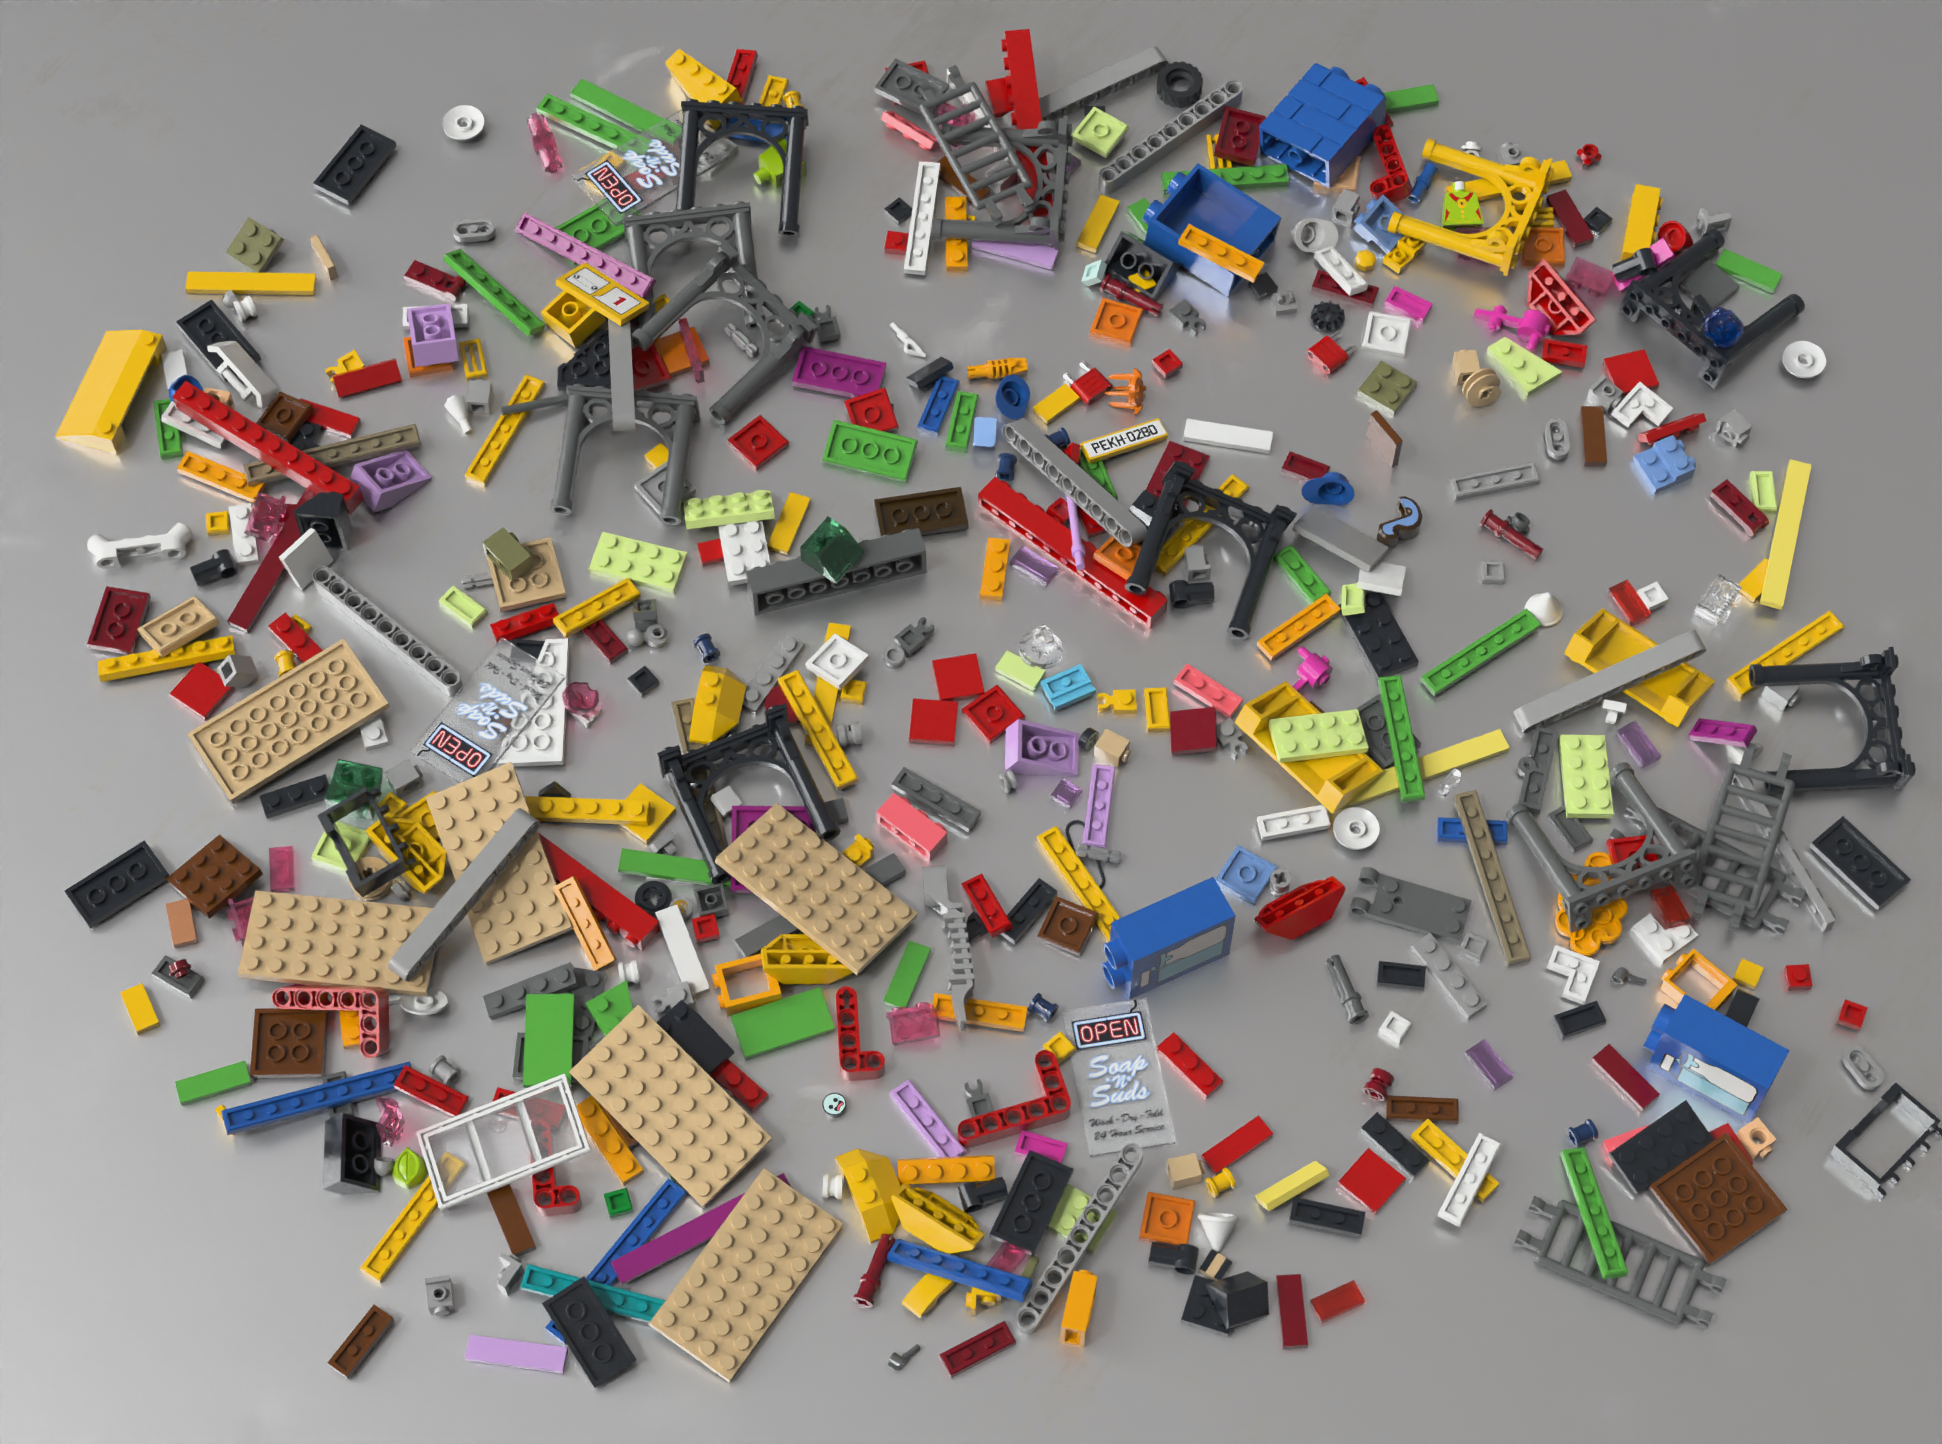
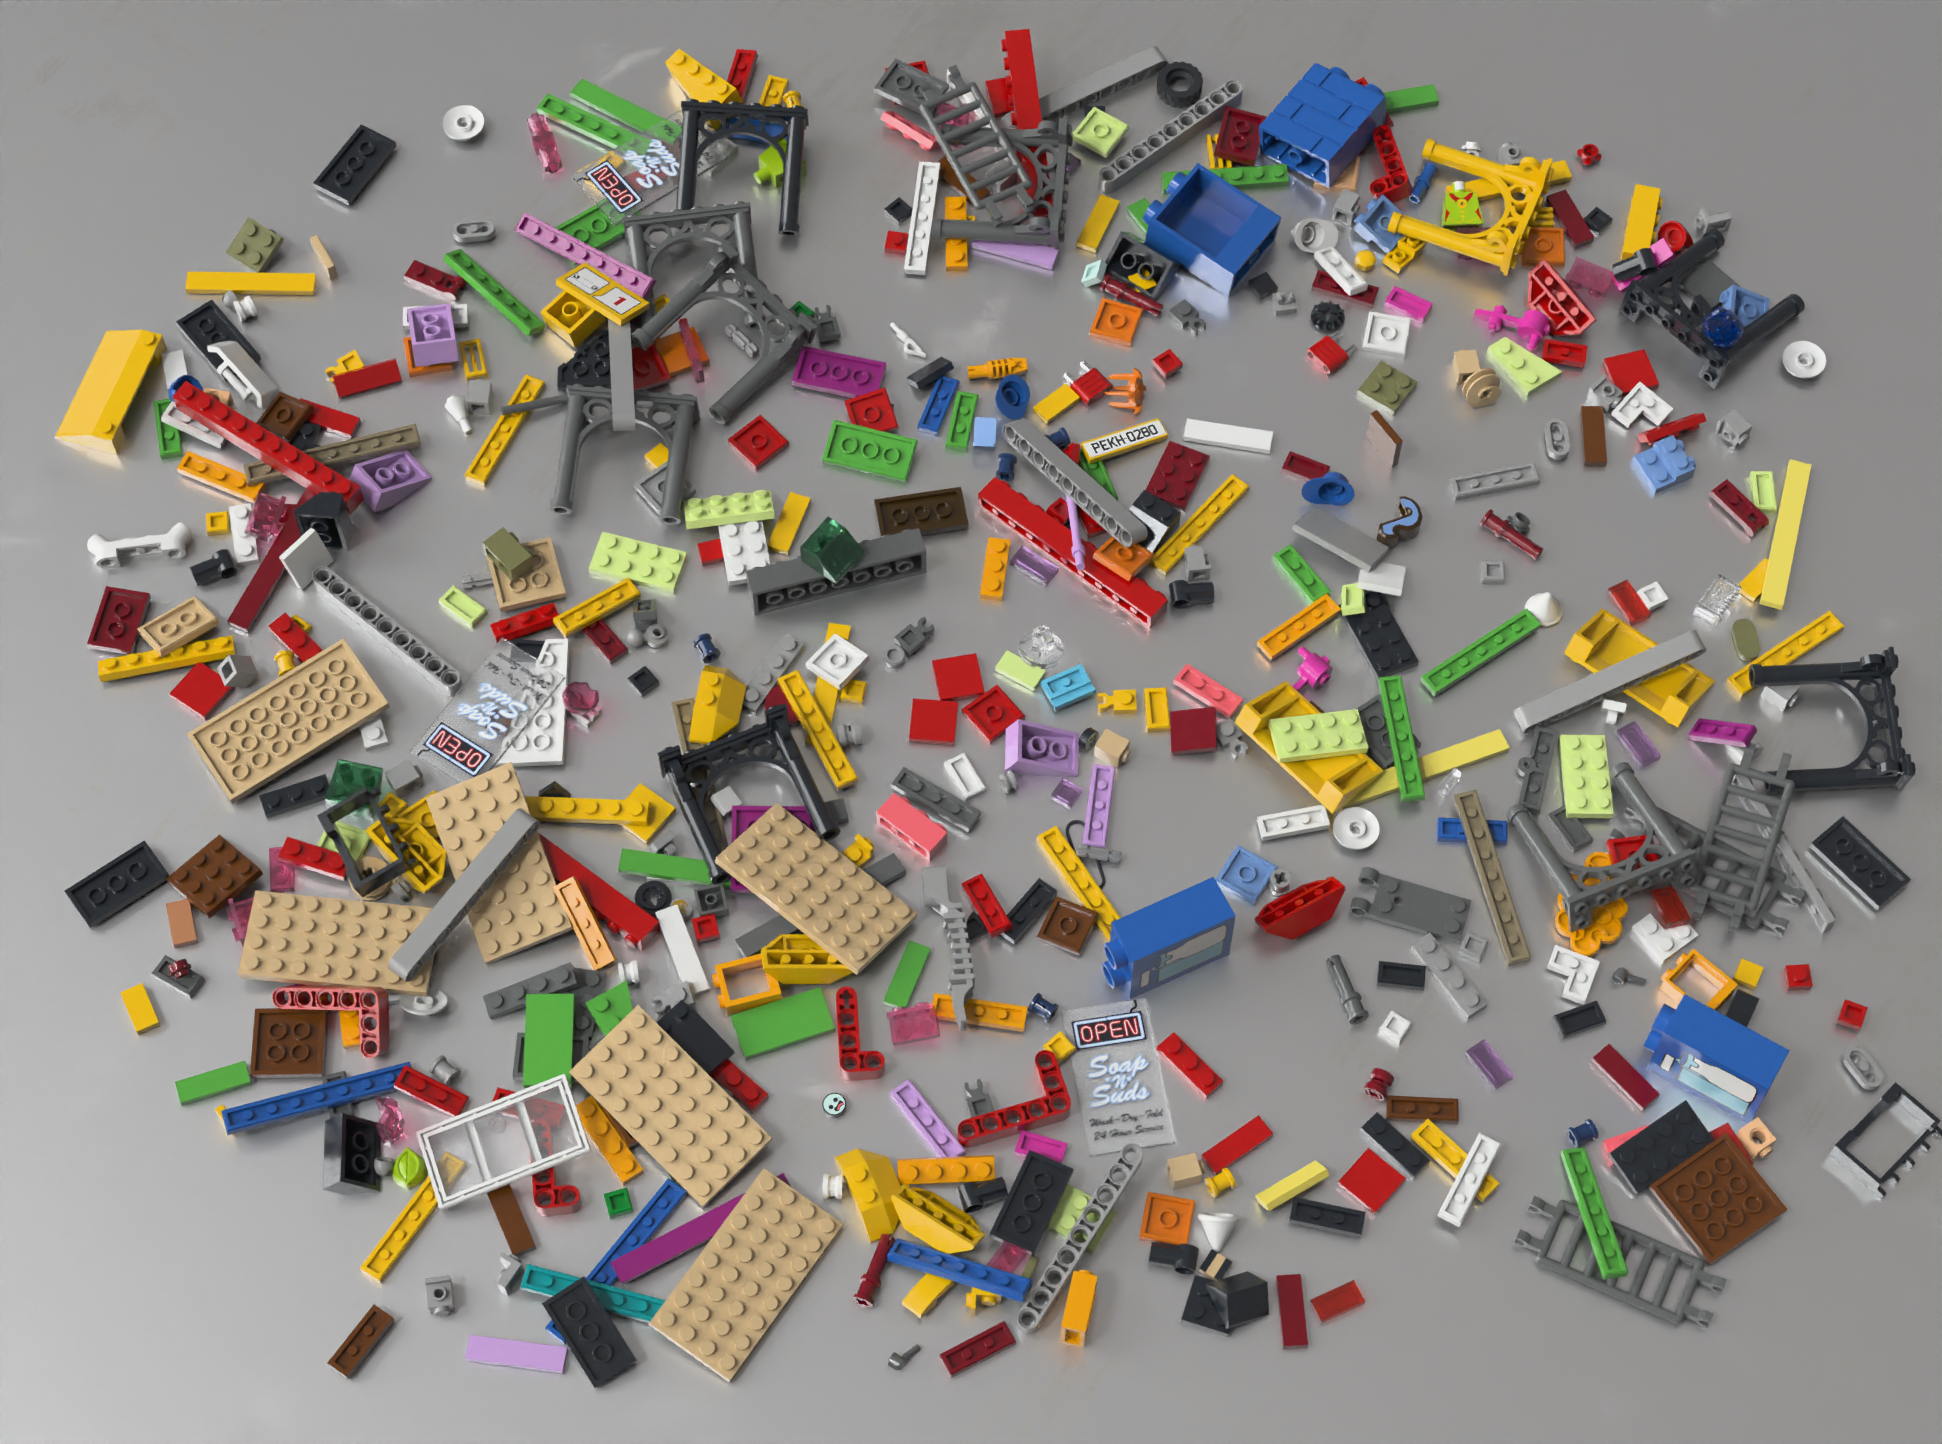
(313, 858): none -> red plate
(965, 777): none -> white tile
(1221, 253): light orange plate -> none
(1269, 530): black arch -> none
(1744, 303): none -> medium blue plate
(1745, 640): none -> olive tile
(1748, 271): bright green tile -> none

